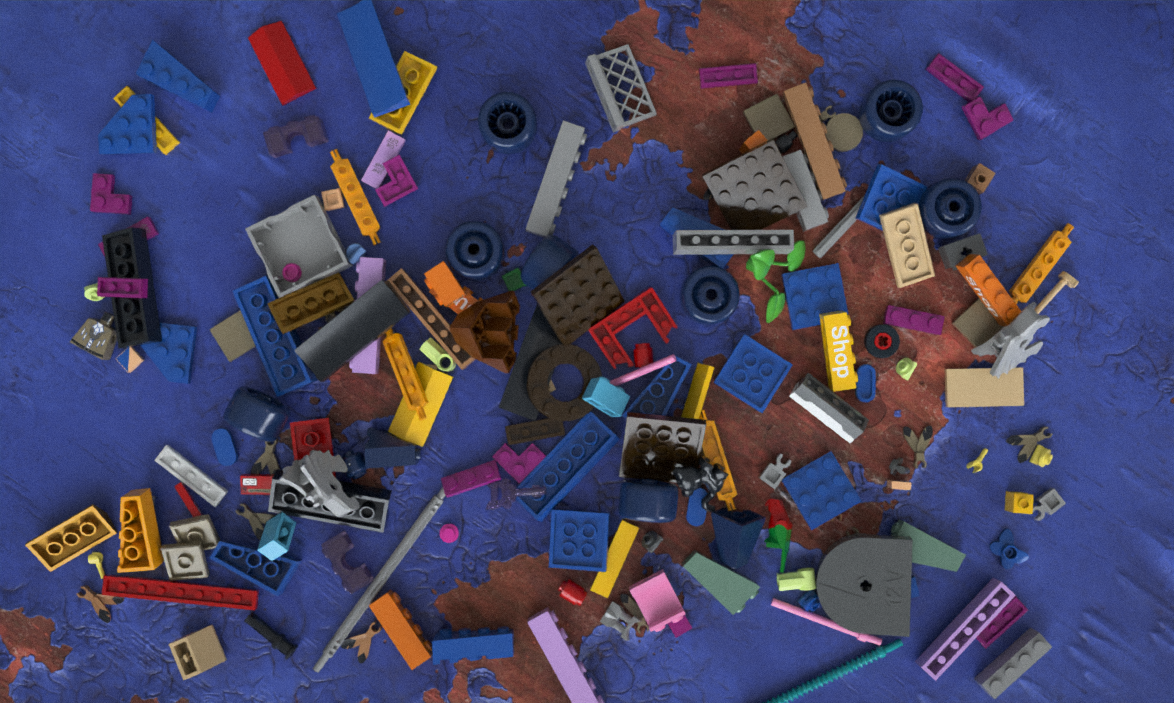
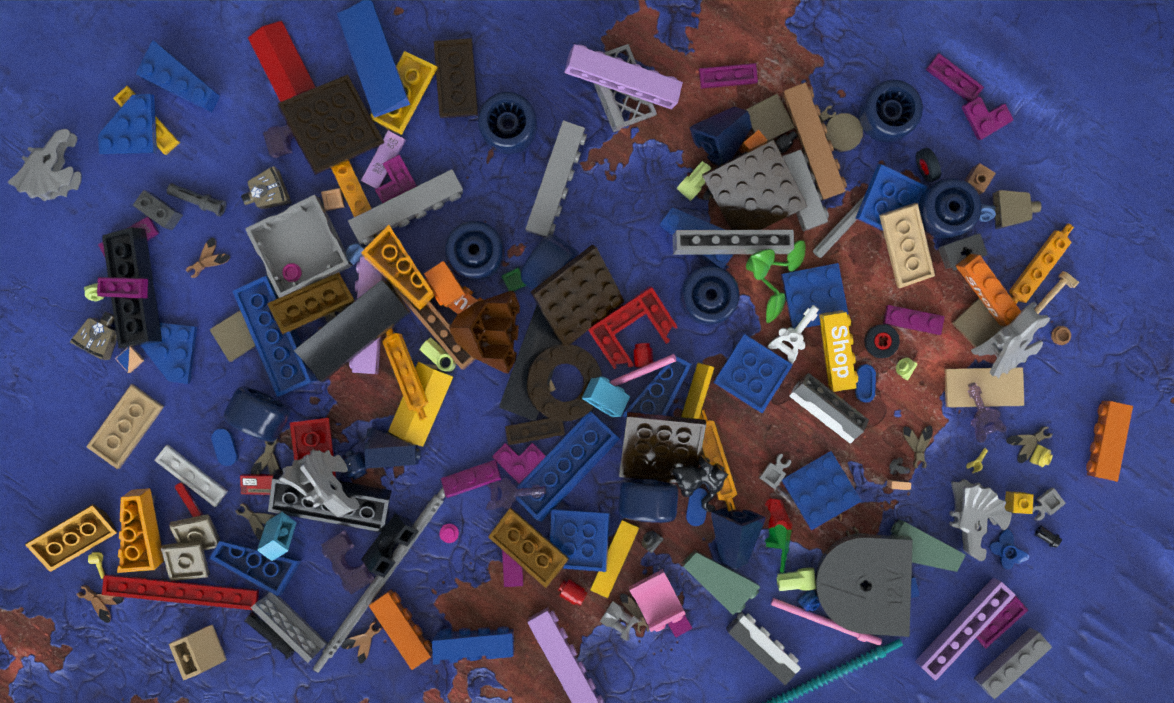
(42, 174): none -> light grey animal
(103, 197): magenta plate -> none
(125, 426): none -> tan tile
(157, 210): none -> dark grey brick
(204, 201): none -> dark grey pin
(206, 258): none -> medium nougat piece
(267, 190): none -> dark tan torso
(289, 626): none -> light grey fence
(330, 124): none -> dark brown plate
(379, 555): none -> black arch
(394, 263): none -> light orange wedge
(406, 207): none -> light grey brick
(455, 78): none -> dark brown plate
(511, 572): none -> magenta tile
(528, 547): none -> pearl gold slope
(623, 76): none -> lavender brick
(692, 185): none -> yellowish green piece
(722, 134): none -> dark blue slope
(765, 650): none -> piece
(794, 335): none -> white piece
(928, 164): none -> black bush
(973, 508): none -> light grey animal
(984, 416): none -> clear purple piece
(987, 213): none -> medium blue plate
(1013, 208): none -> dark tan torso
(1052, 539): none -> black pin
(1061, 335): none -> medium nougat plate
(1109, 440): none -> orange brick

